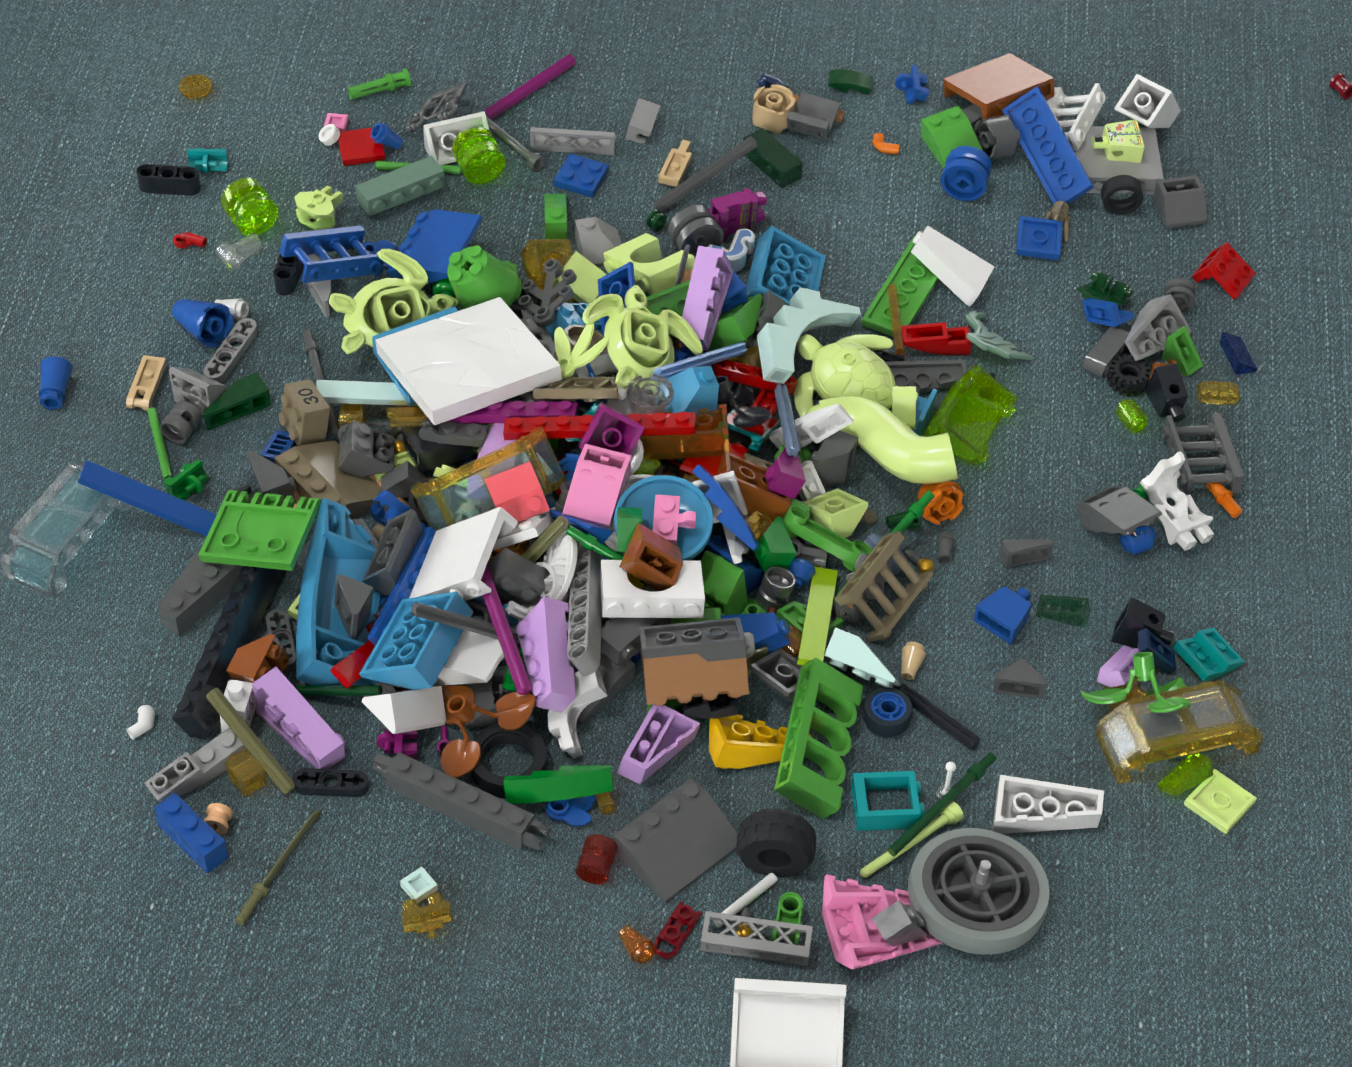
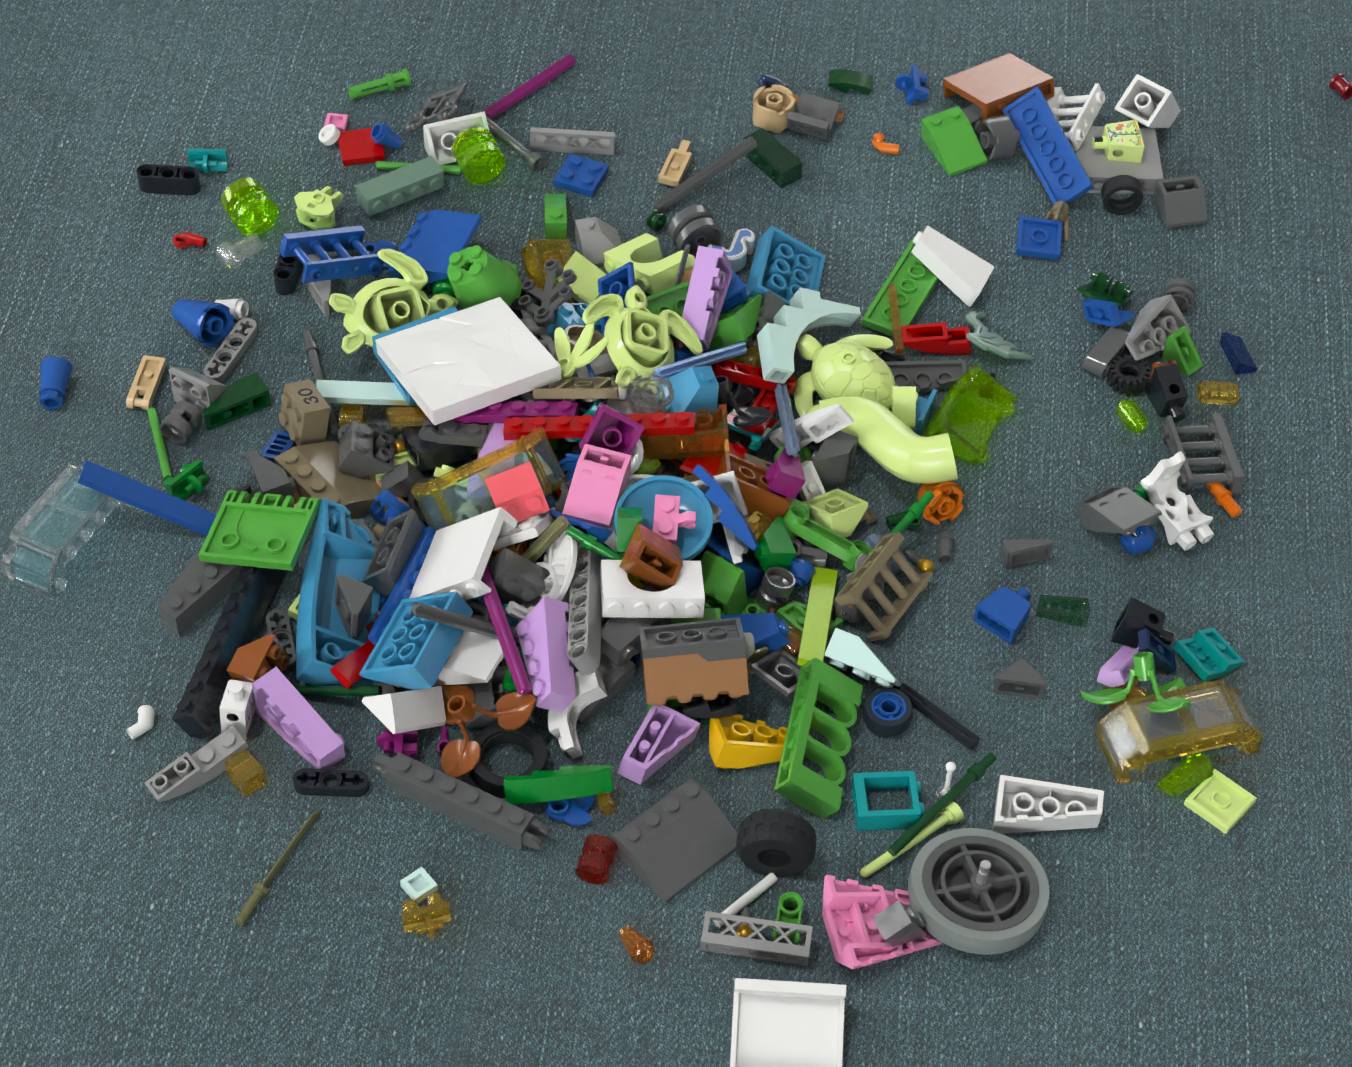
(191, 833): blue brick -> none
(193, 81): clear yellow gear -> none
(217, 817): light nougat wheel -> none
(250, 740): olive axle -> none
(642, 121): light grey hinge -> none
(671, 933): dark red piece -> none
(738, 211): magenta hips -> none
(912, 658): tan cone -> none
(966, 173): blue wheel -> none
(1227, 269): red bracket -> none

